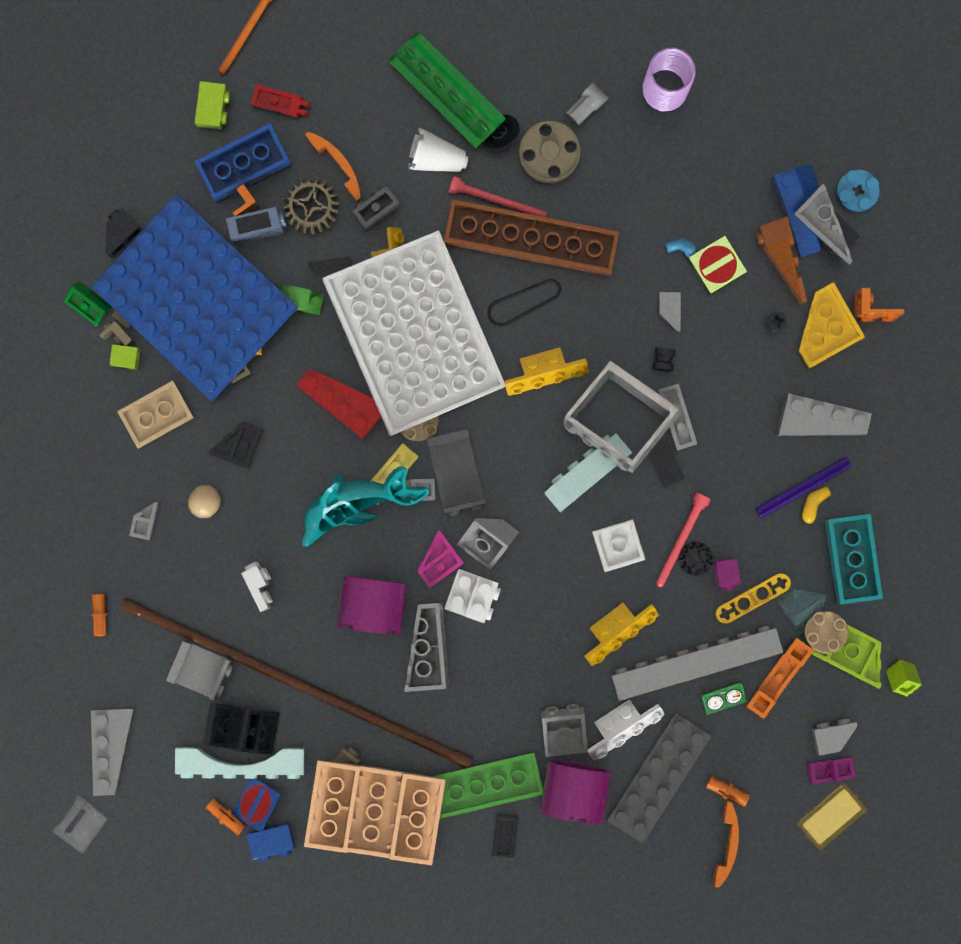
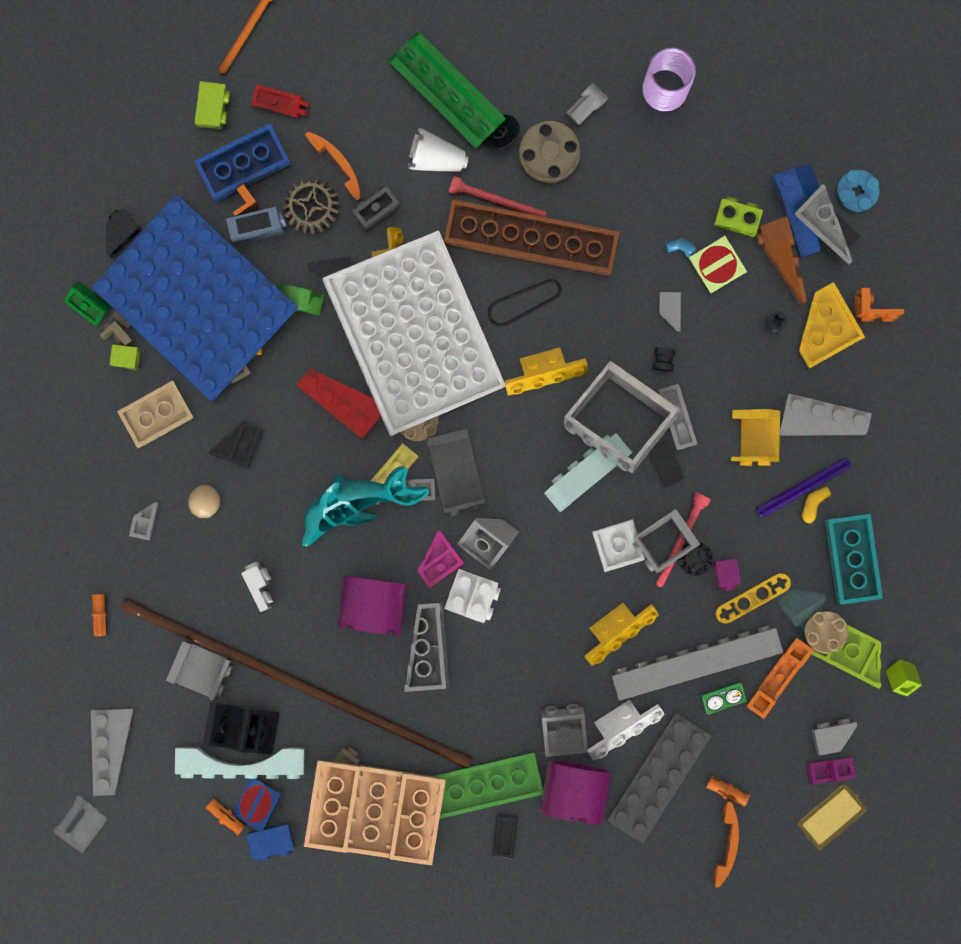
(684, 530): none -> light grey window
(737, 222): none -> lime brick
(758, 436): none -> yellow panel

